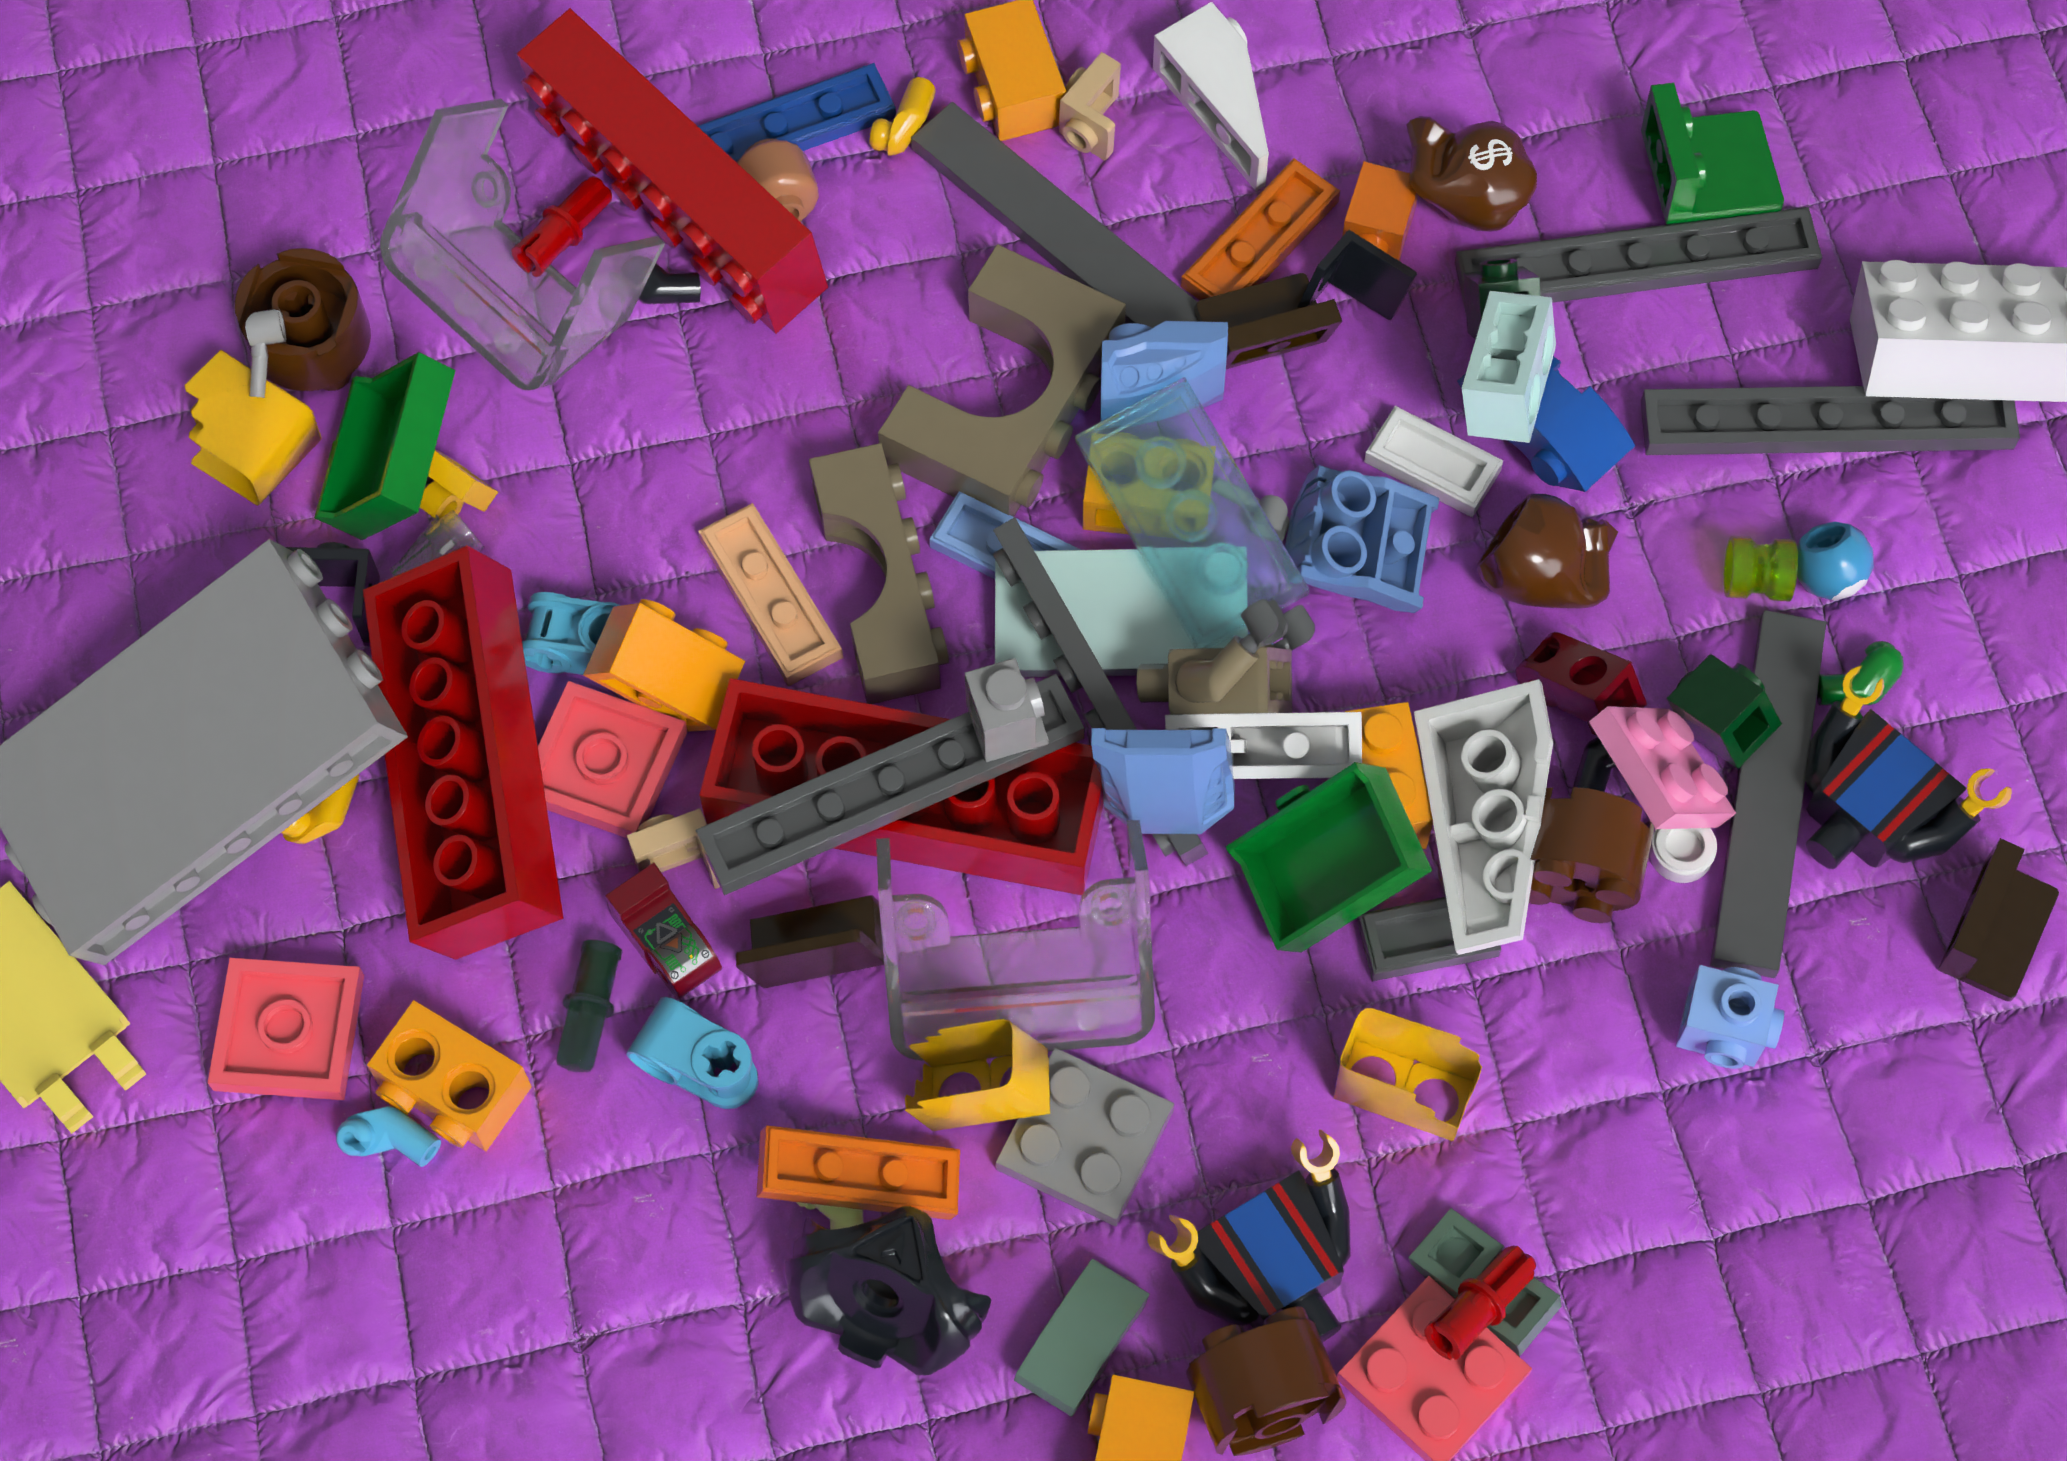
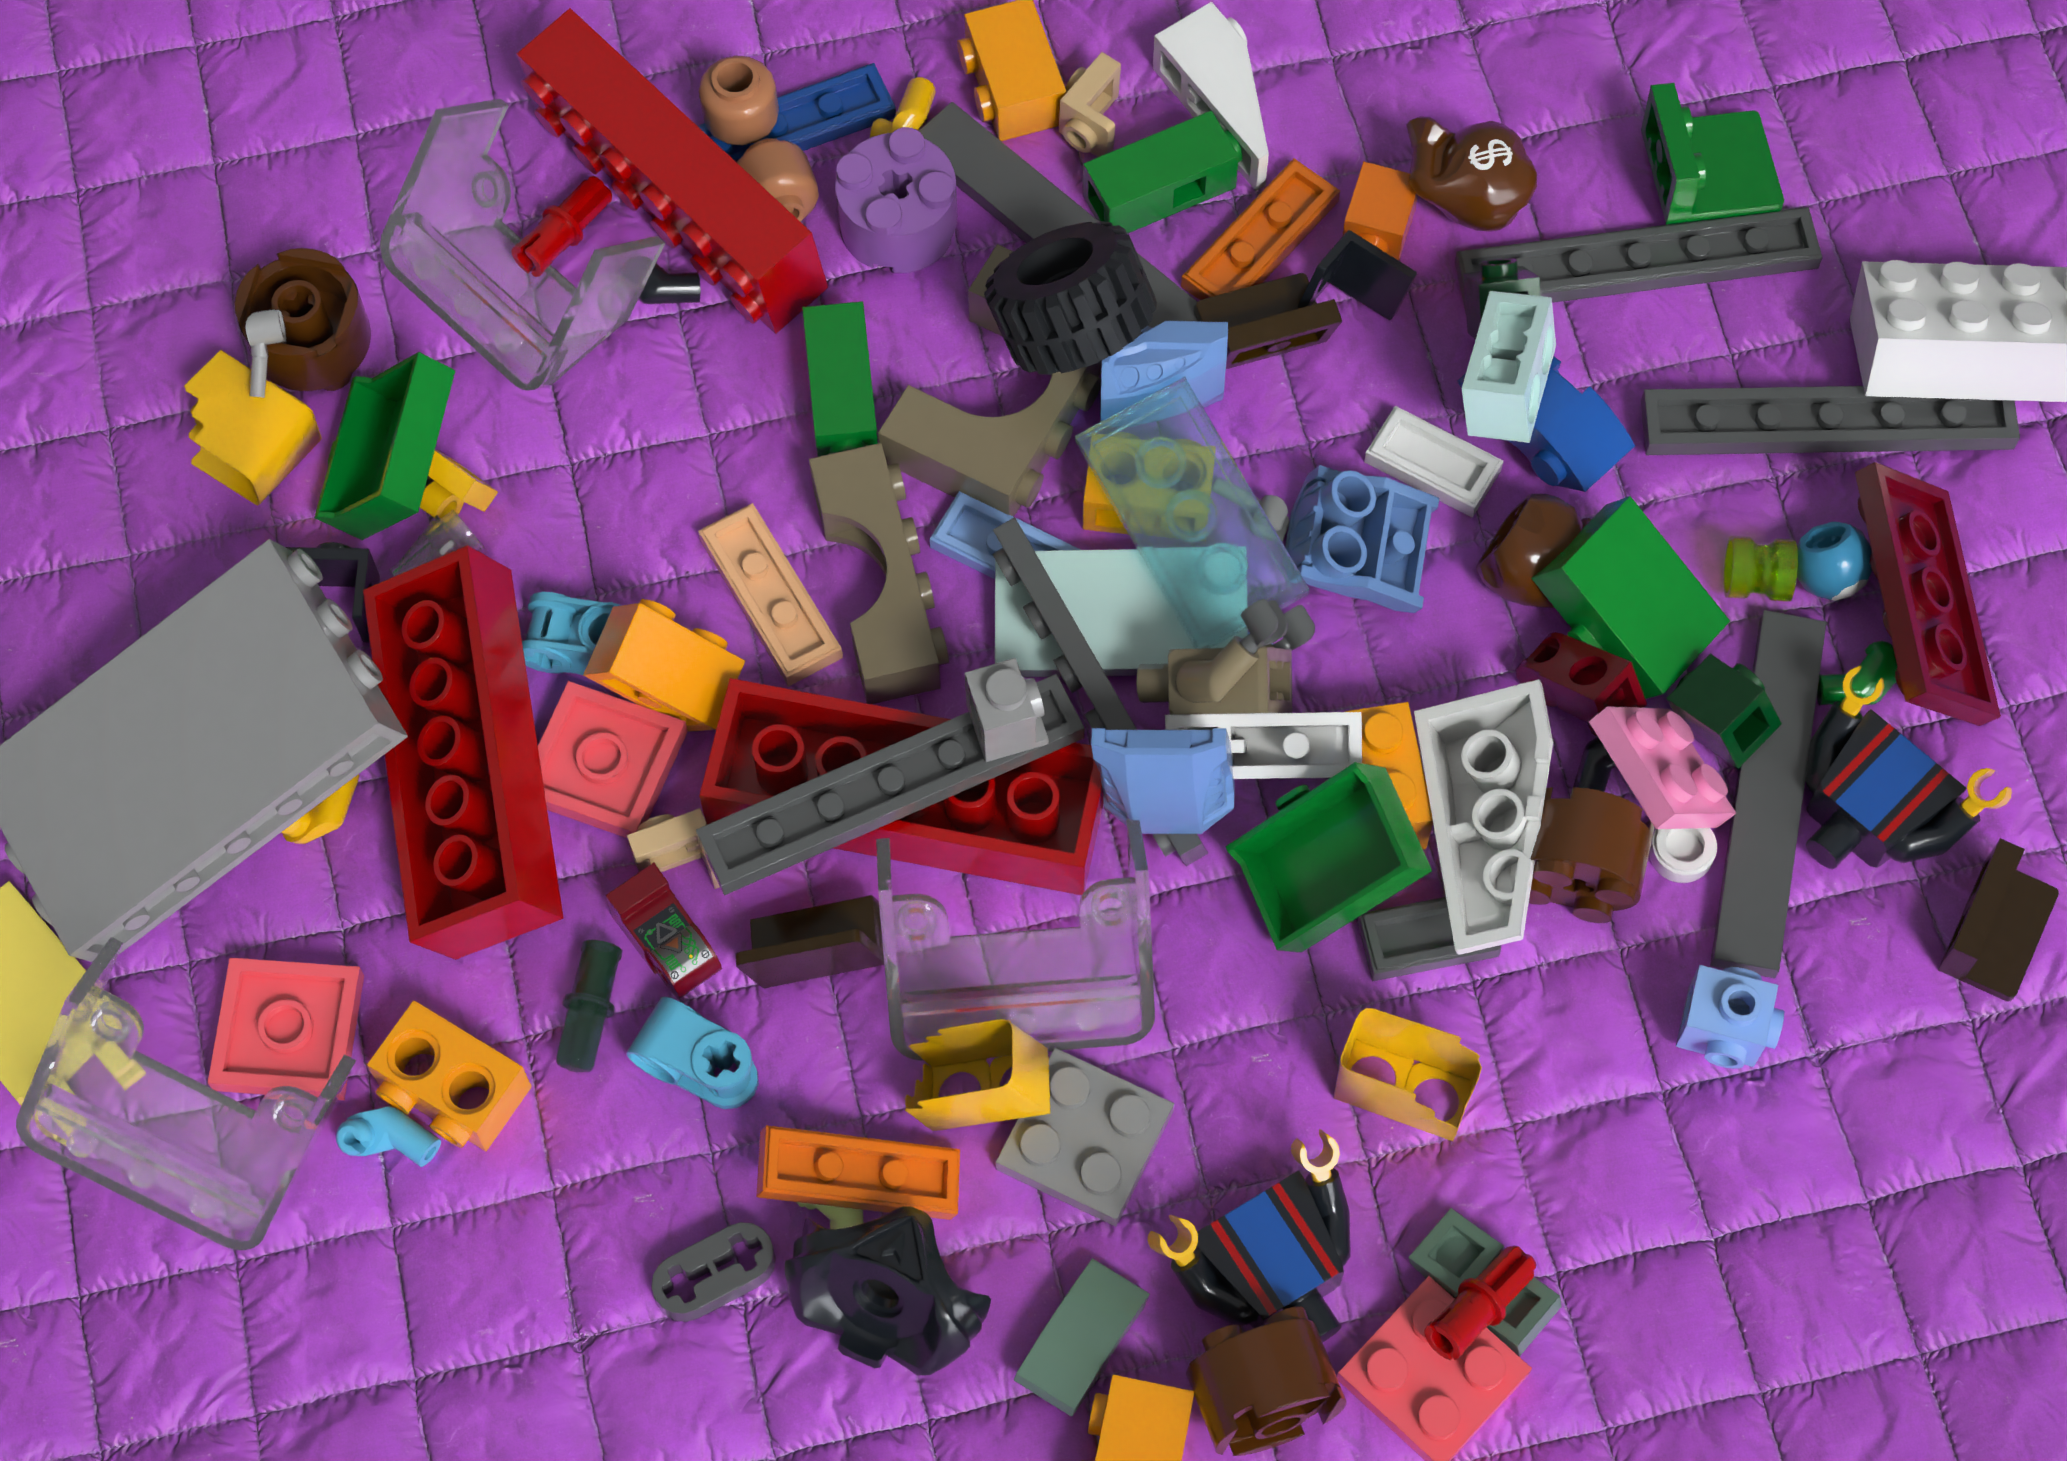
(159, 1131): none -> clear windscreen
(707, 1257): none -> dark grey beam
(738, 100): none -> nougat head
(839, 377): none -> green brick
(896, 201): none -> medium lavender brick
(1070, 297): none -> black tyre
(1162, 173): none -> green brick
(1632, 596): none -> green container
(1926, 595): none -> dark red plate

